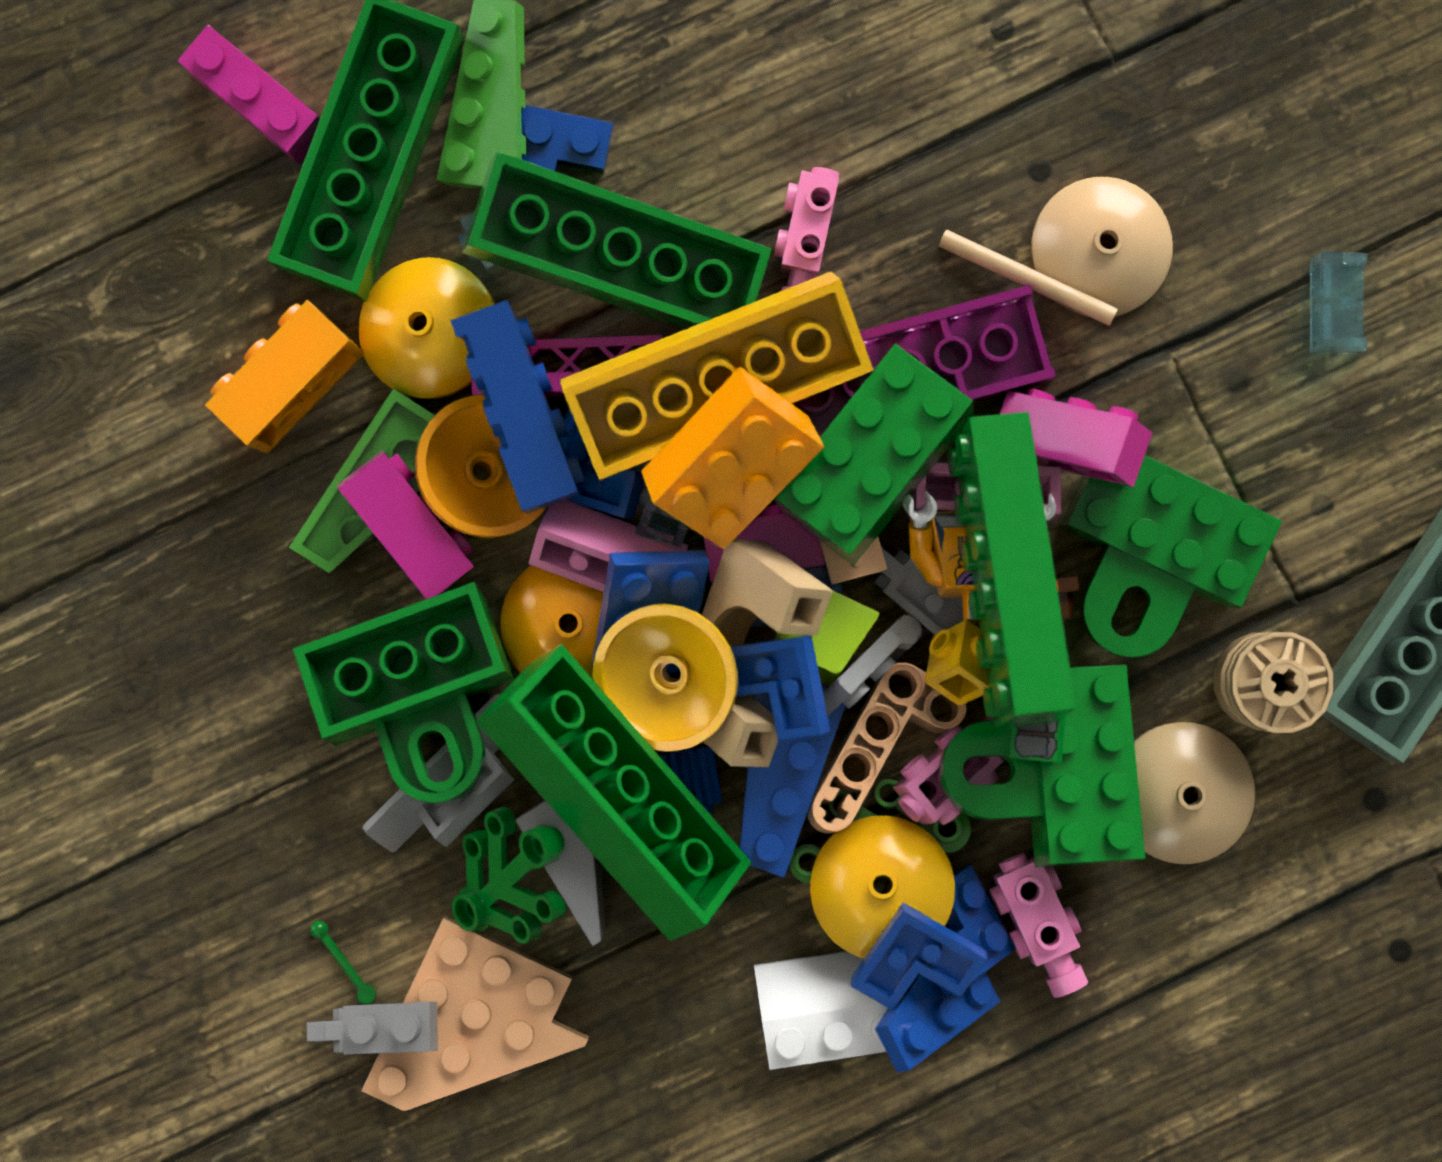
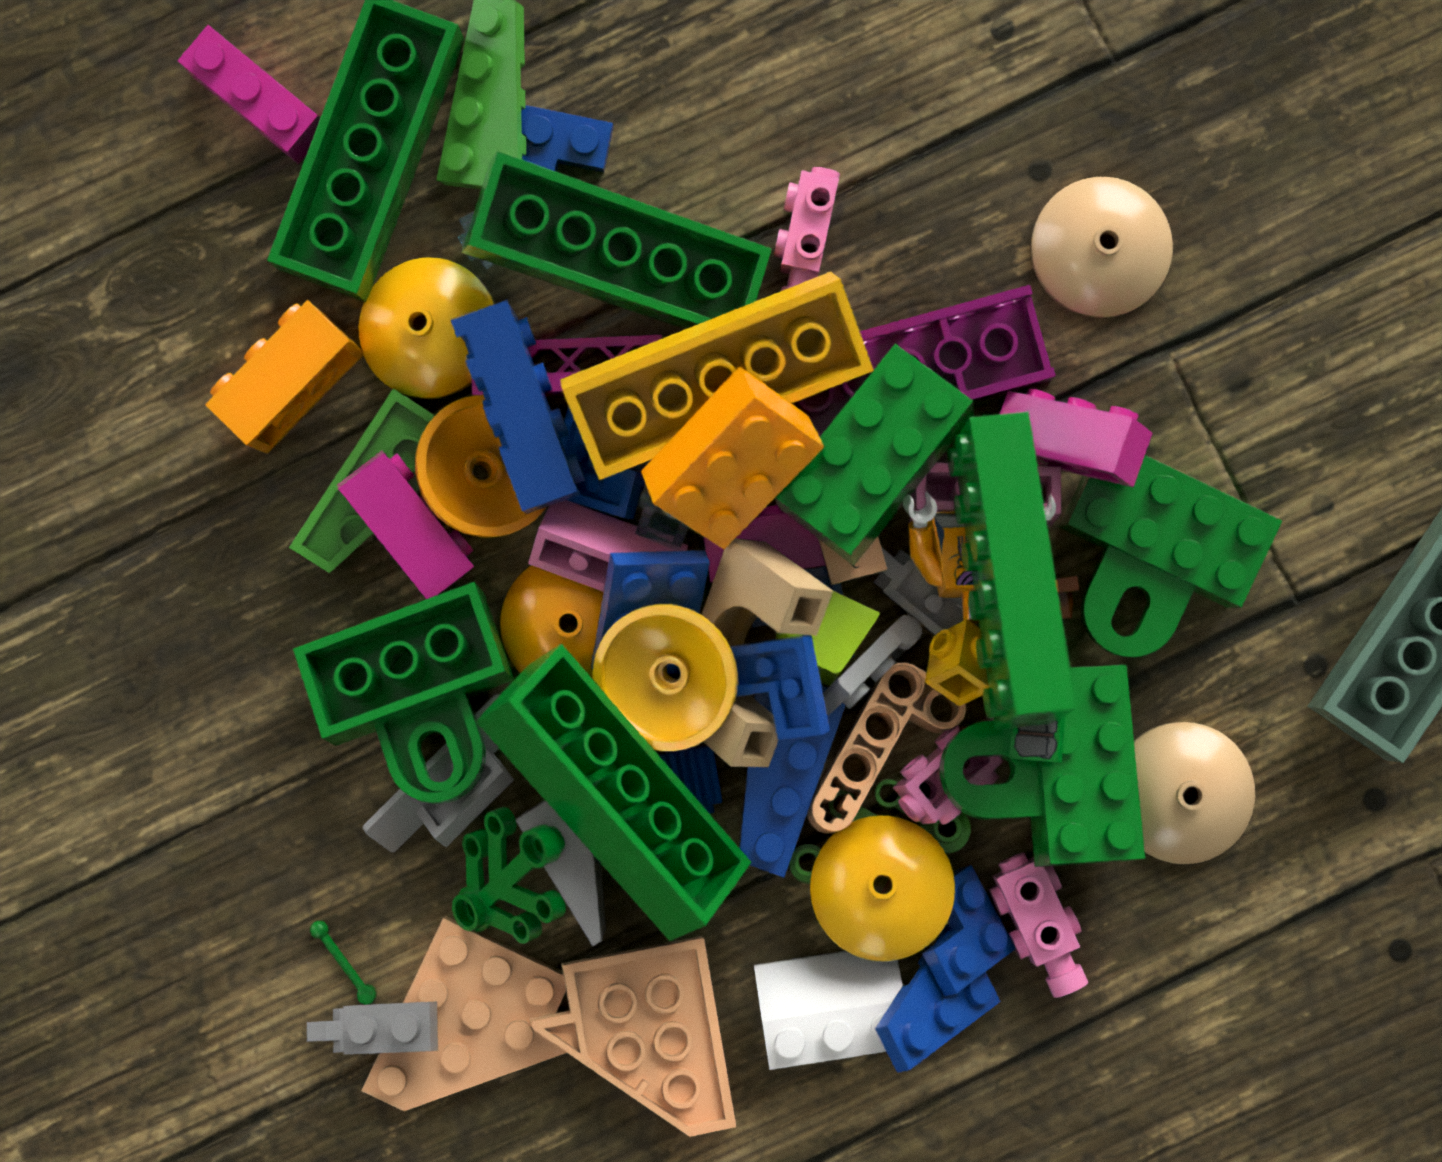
(650, 1030): none -> light nougat wing
(912, 947): blue plate -> none
(1026, 276): tan bar -> none
(1246, 686): tan wheel -> none
(1337, 302): clear light blue hinge -> none

